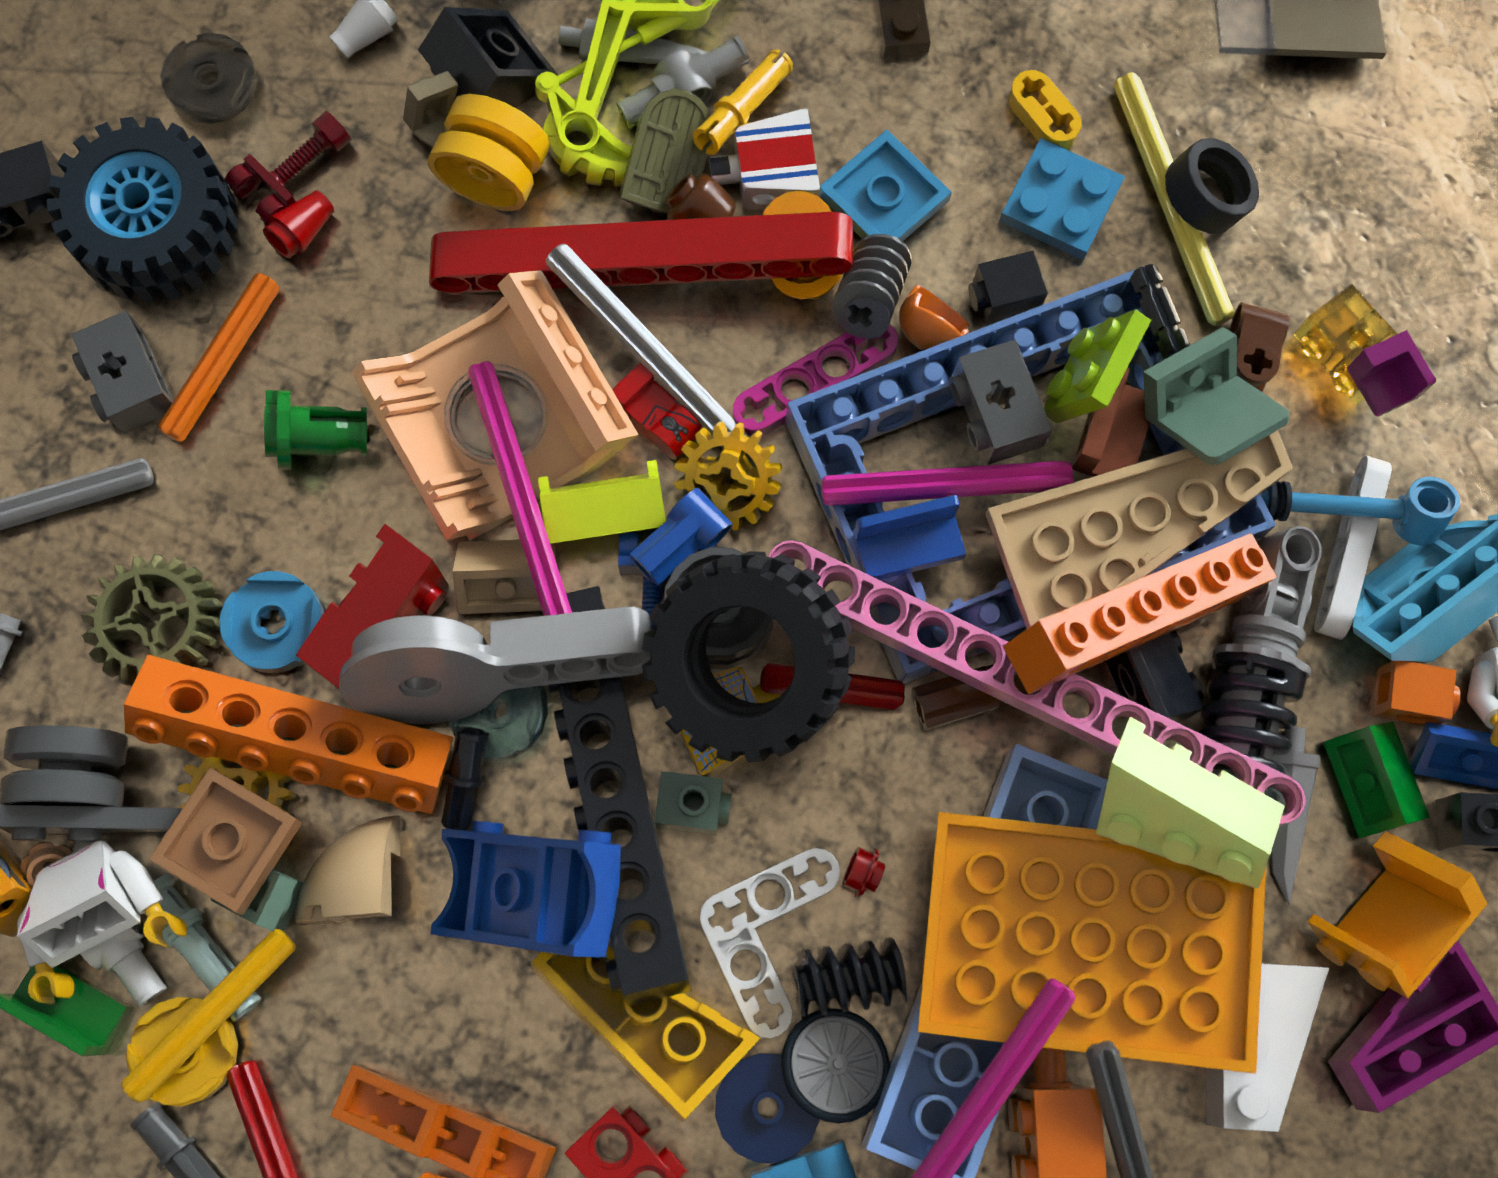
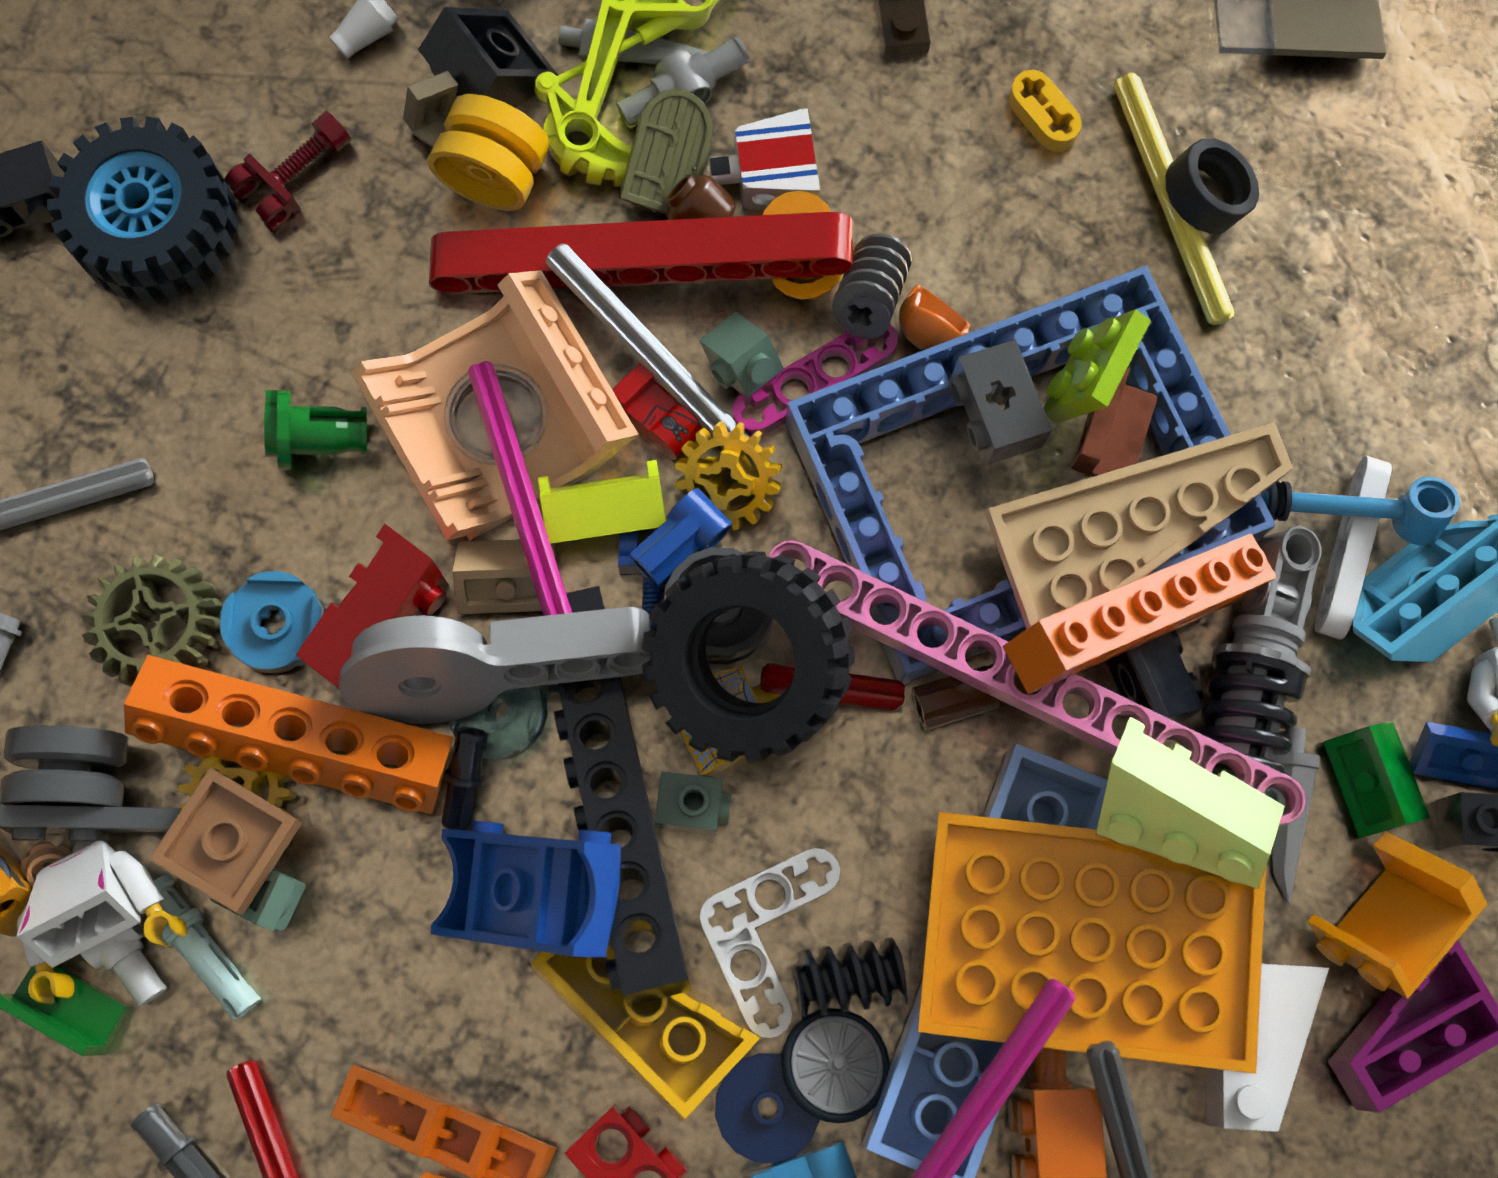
(121, 347): dark grey brick -> none
(204, 59): clear smoke plate -> none
(205, 1069): yellow plate -> none
(208, 1016): yellow axle -> none
(218, 357): orange axle -> none
(298, 224): red cone -> none
(352, 875): tan brick -> none
(735, 109): yellow pin -> none
(741, 355): none -> sand green brick
(864, 871): red plate -> none
(885, 190): dark azure plate -> none
(909, 538): blue panel -> none
(945, 482): dark pink axle -> none
(1007, 287): black brick -> none
(1061, 199): dark azure plate -> none
(1159, 309): black axle -> none
(1206, 404): sand green bracket -> none
(1259, 342): reddish brown piece -> none
(1337, 325): clear yellow brick -> none
(1391, 373): magenta panel -> none
(1415, 693): orange brick -> none

